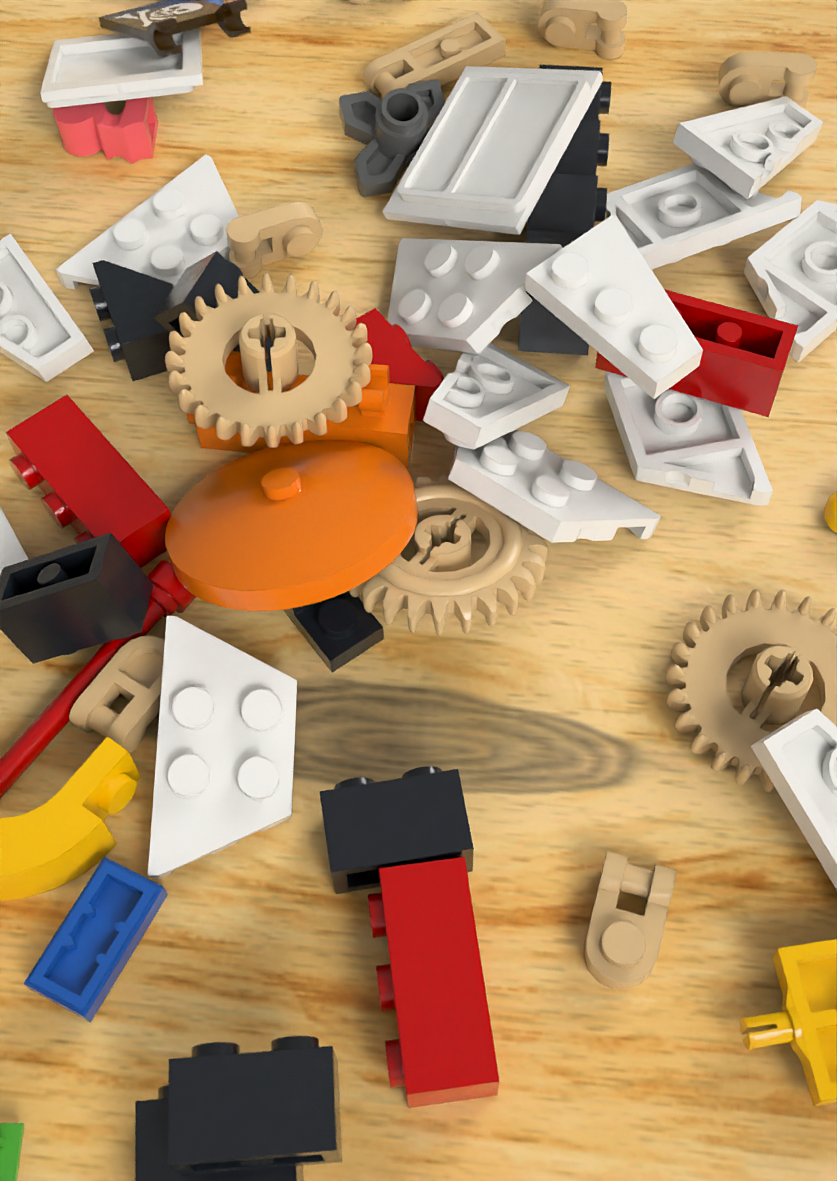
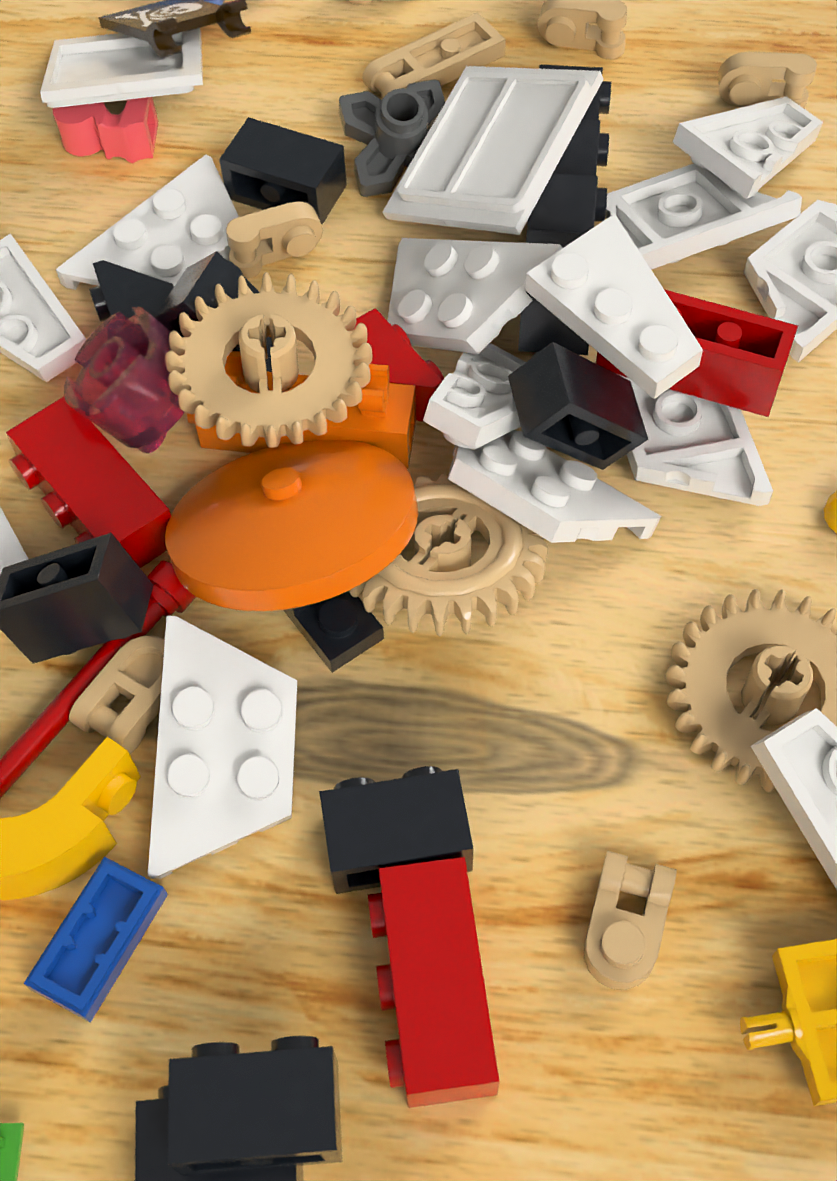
(126, 381): none -> clear pink brick
(282, 166): none -> black brick
(577, 407): none -> black brick

